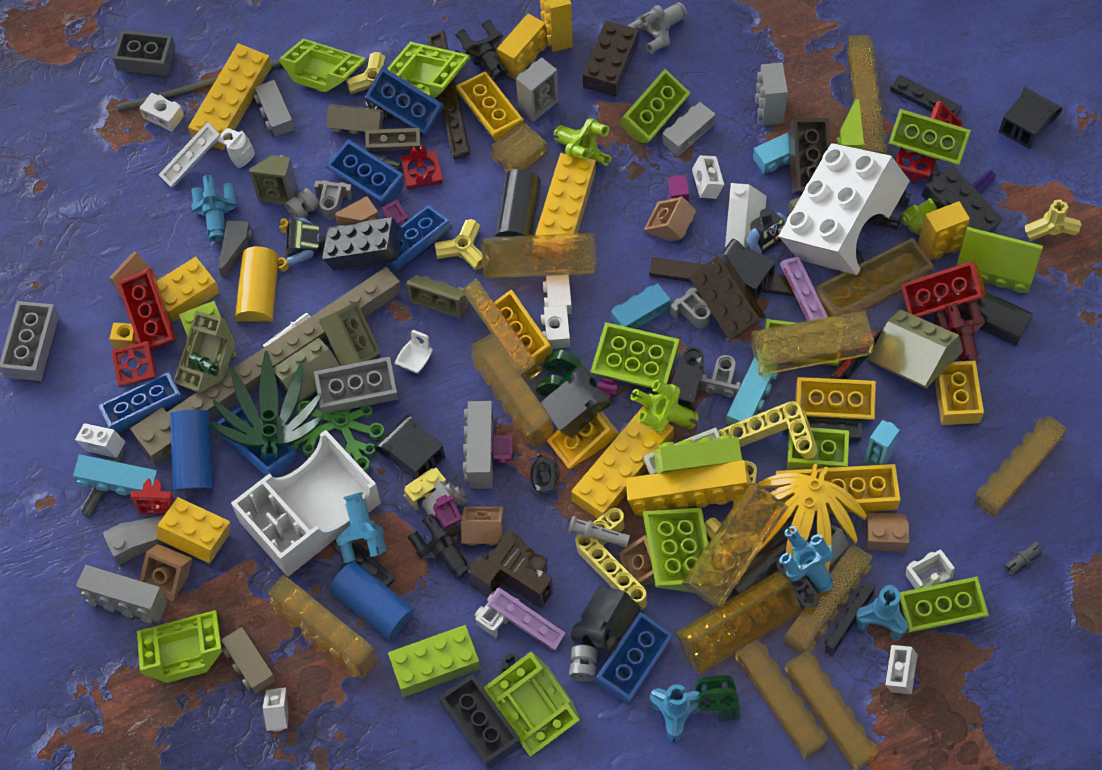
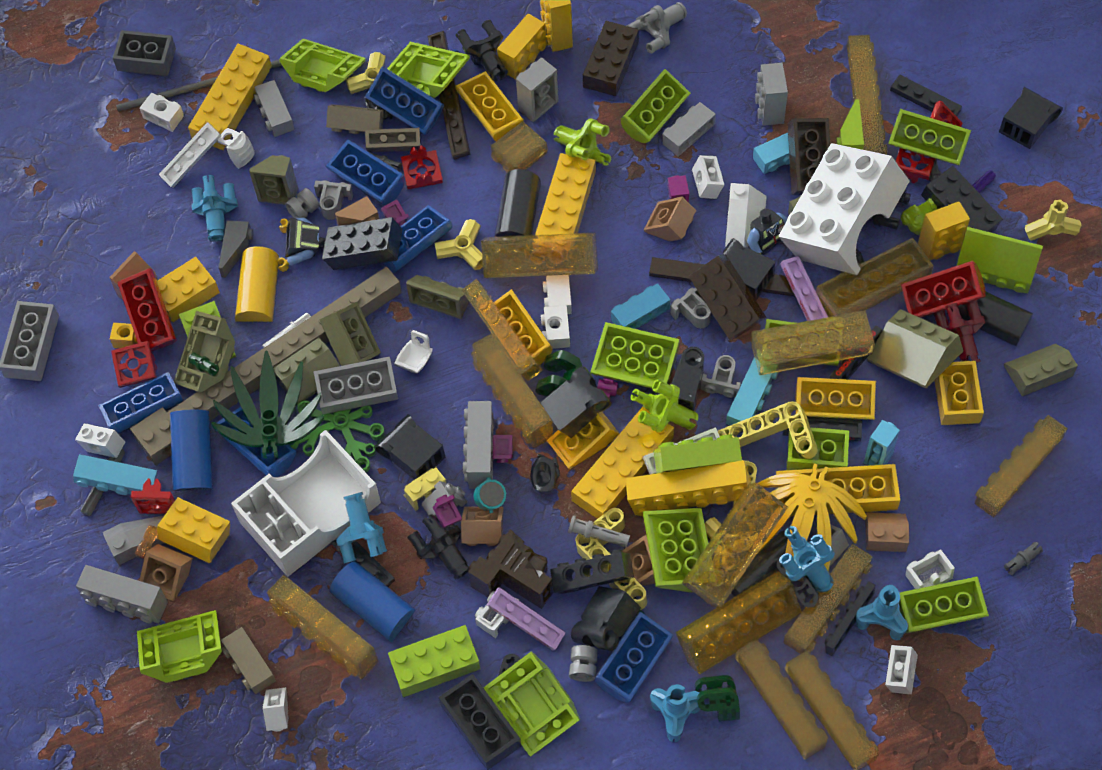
(149, 537): none -> clear orange piece
(489, 495): none -> piece
(620, 570): none -> black brick
(1041, 368): none -> olive slope

